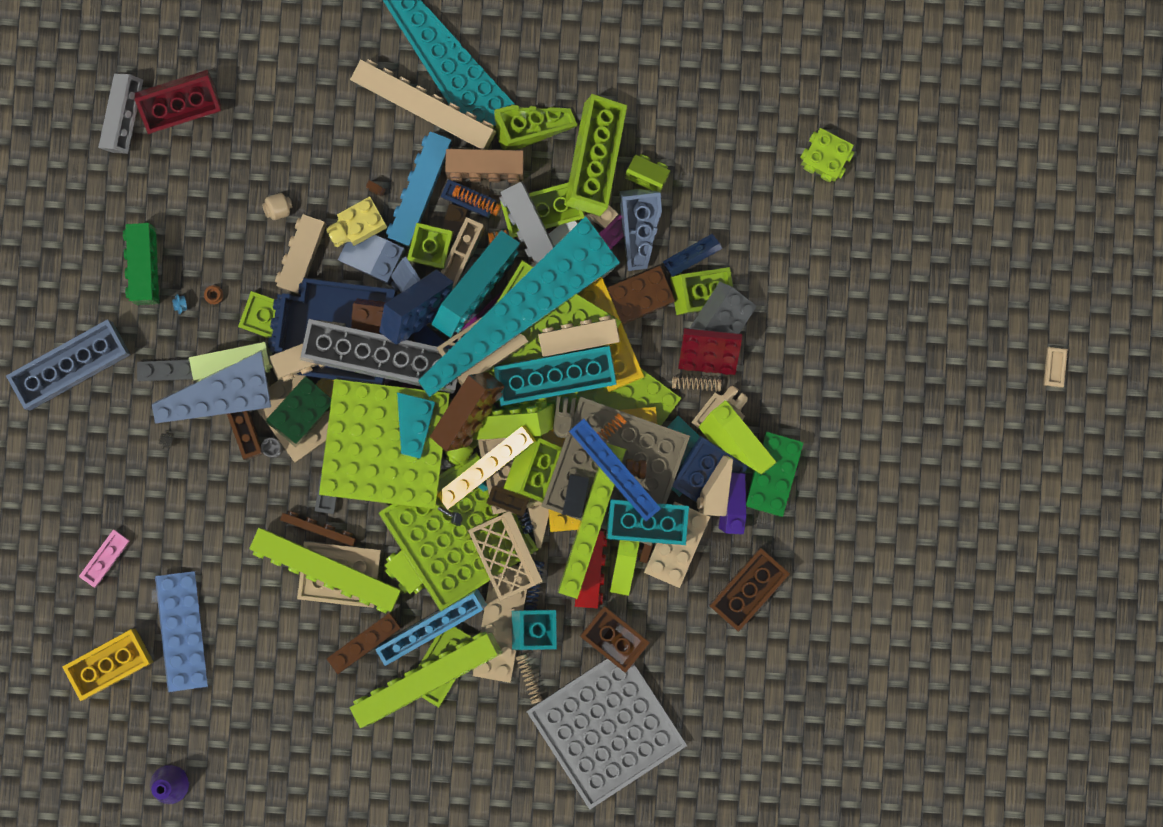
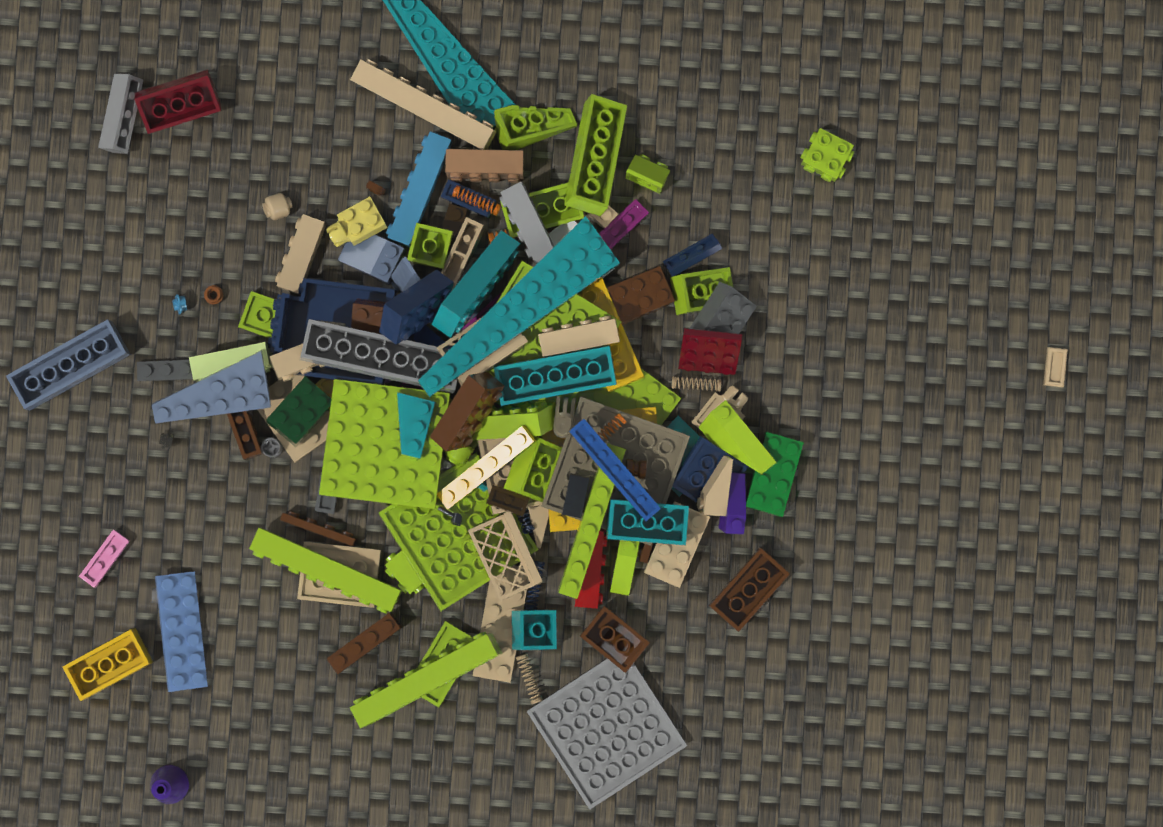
(141, 264): green brick -> none
(430, 627): dark azure brick -> none
(639, 219): sand blue wedge -> none

